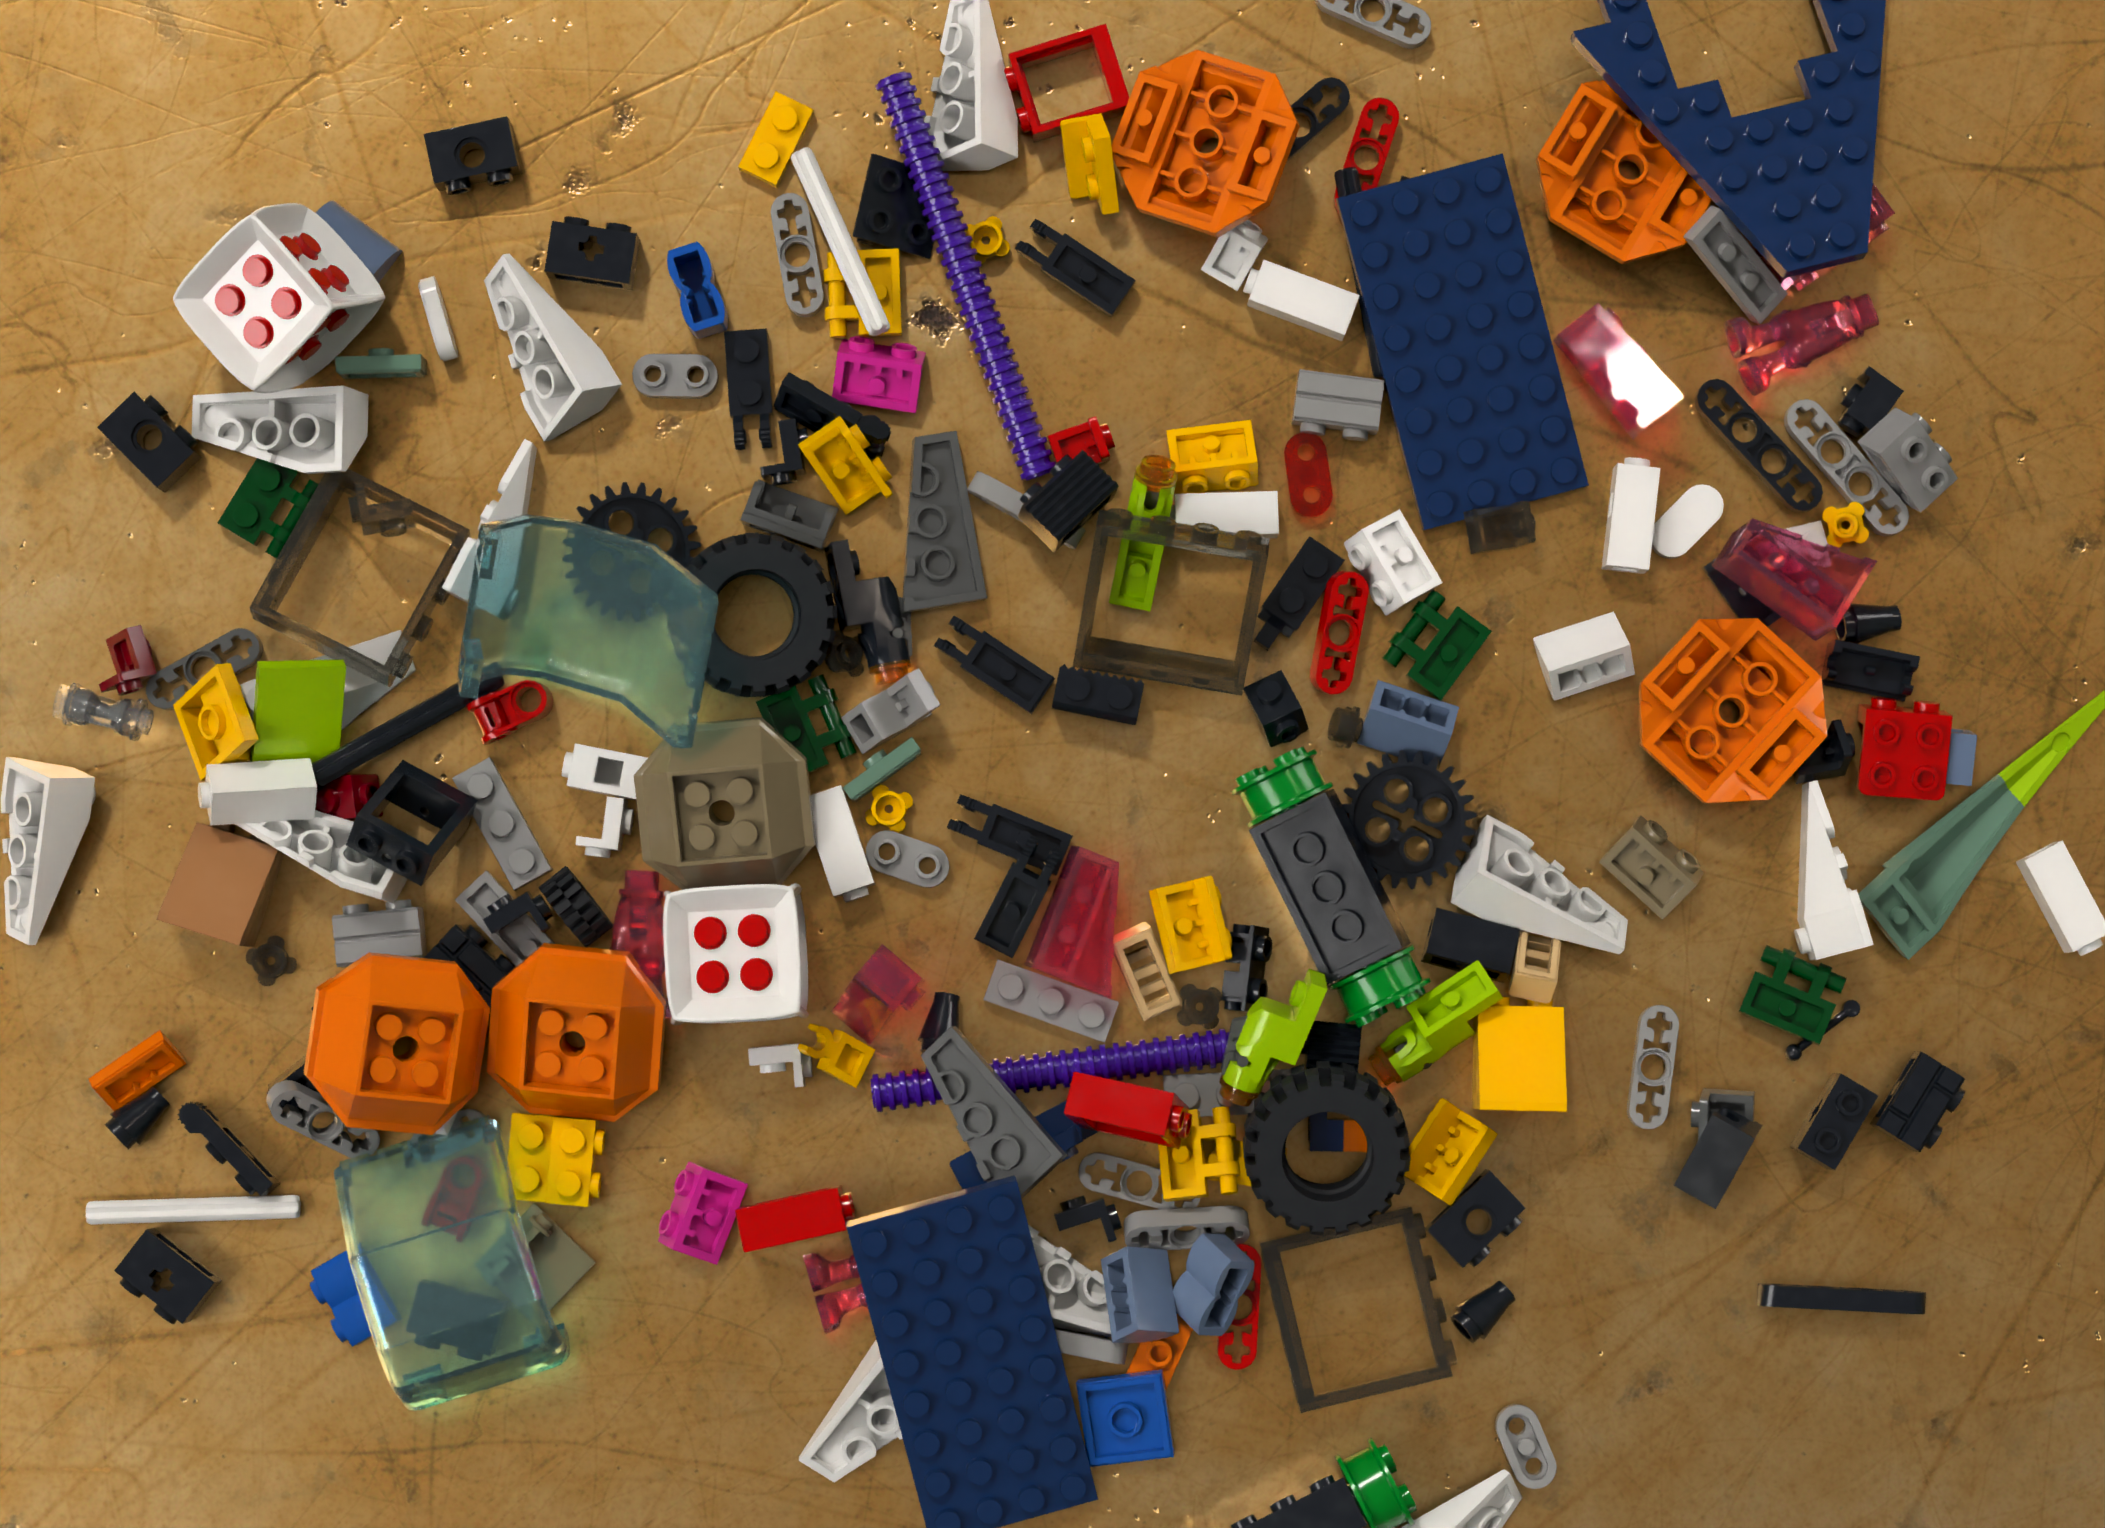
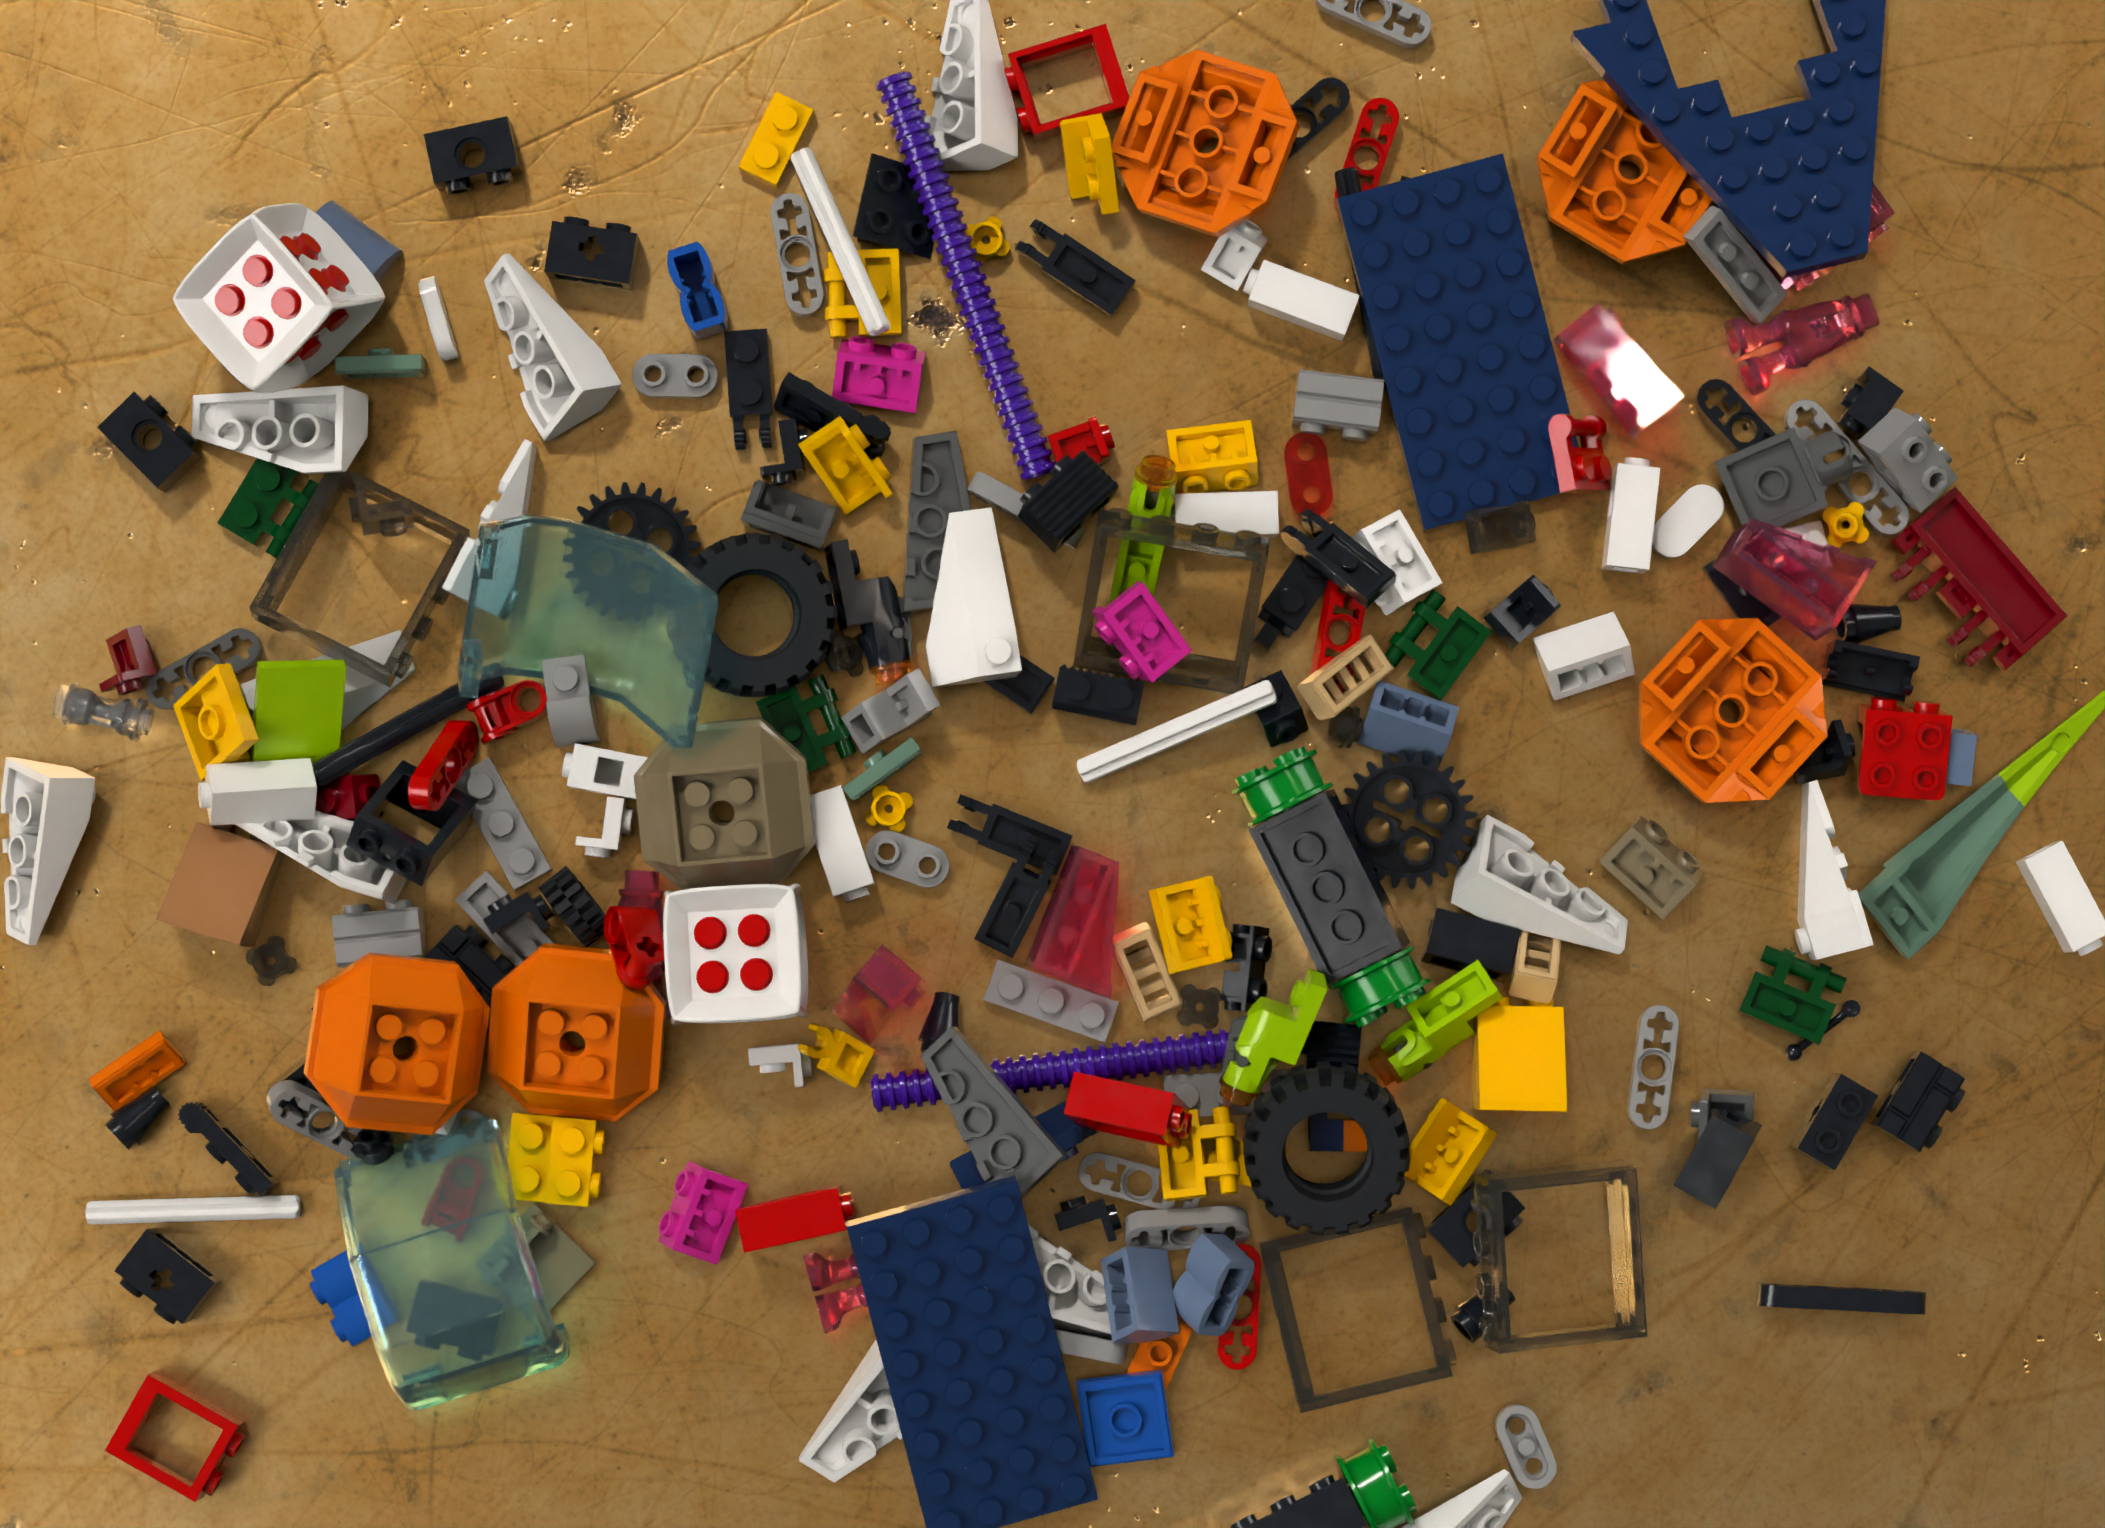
(139, 1413): none -> red window
(373, 1146): none -> black plate
(443, 765): none -> red beam
(570, 702): none -> light grey brick
(634, 943): none -> red piece
(972, 614): none -> white wedge
(1141, 633): none -> dark pink bracket
(1176, 731): none -> white axle
(1323, 693): none -> tan slope
(1340, 558): none -> black hinge
(1522, 611): none -> black bracket
(1583, 467): none -> red plate
(1624, 1244): none -> clear smoke window
(1782, 476): none -> dark grey plate
(1980, 577): none -> dark red hinge

